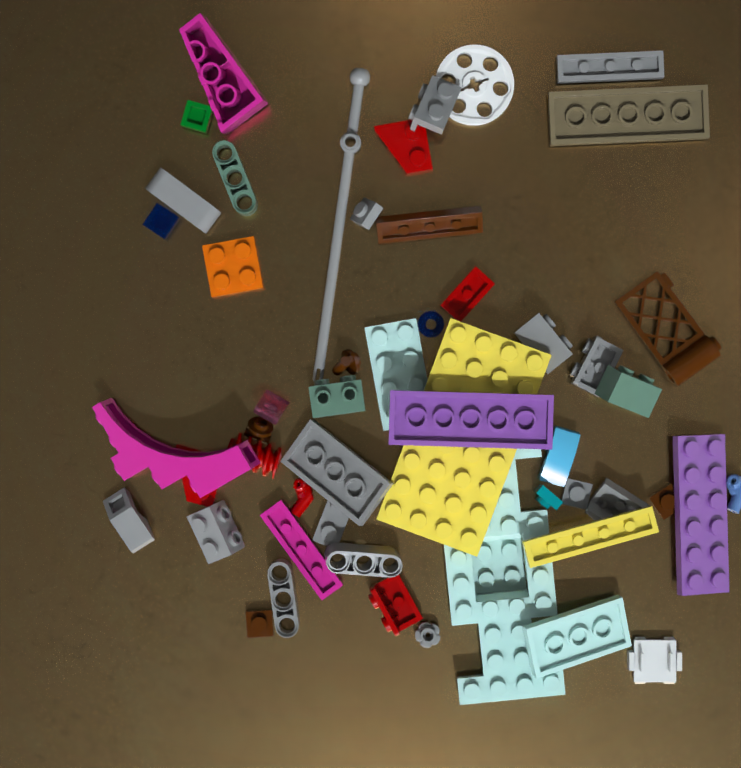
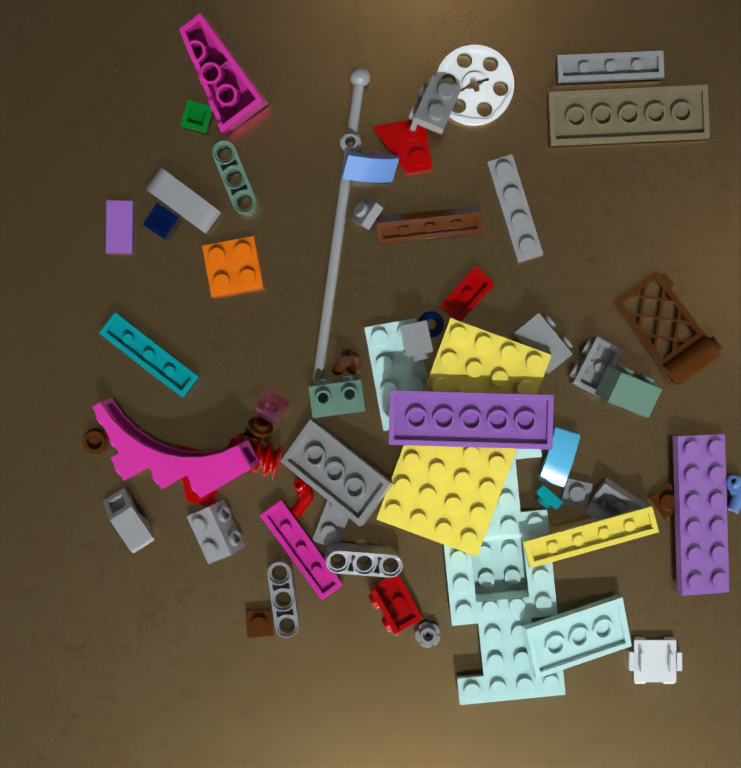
(95, 441): none -> reddish brown plate
(119, 227): none -> medium lavender tile
(149, 355): none -> teal plate
(370, 168): none -> medium blue slope
(416, 340): none -> light grey brick
(514, 208): none -> light grey plate

